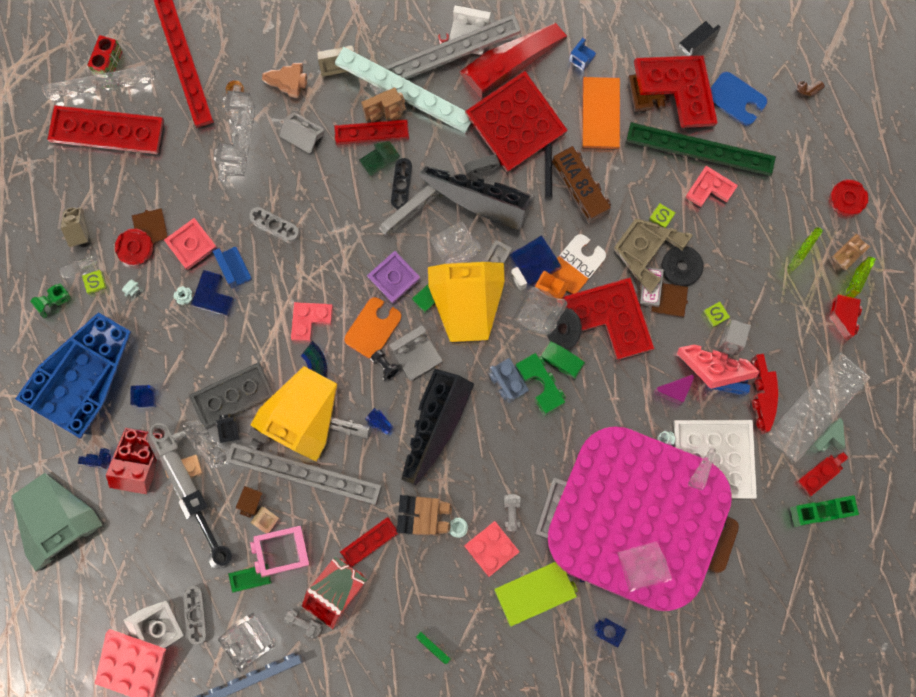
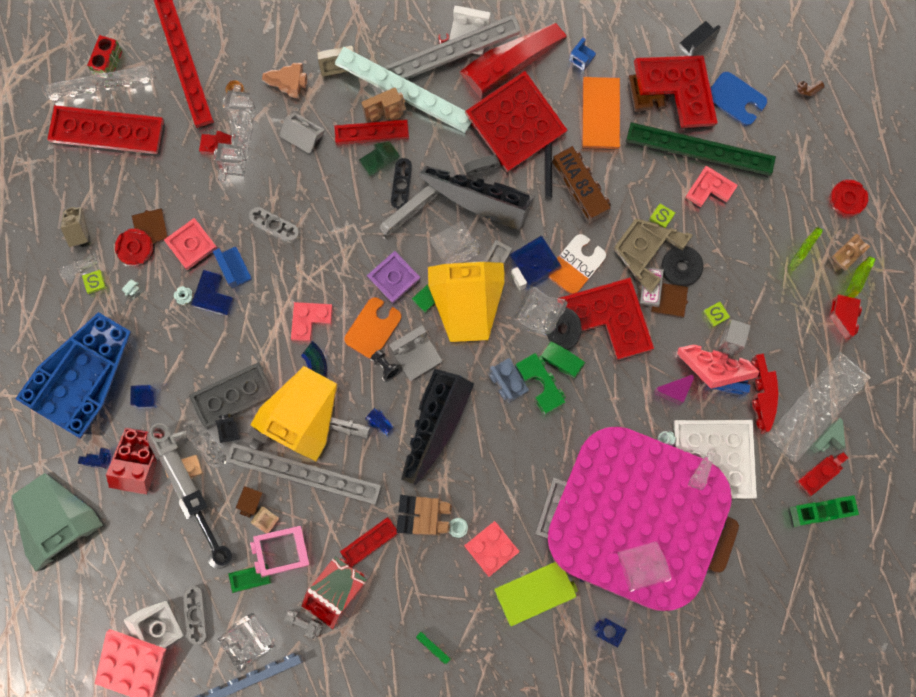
(56, 295): green leg -> none
(210, 142): none -> red slope
(512, 502): light grey bar -> none
(551, 286): orange panel -> none

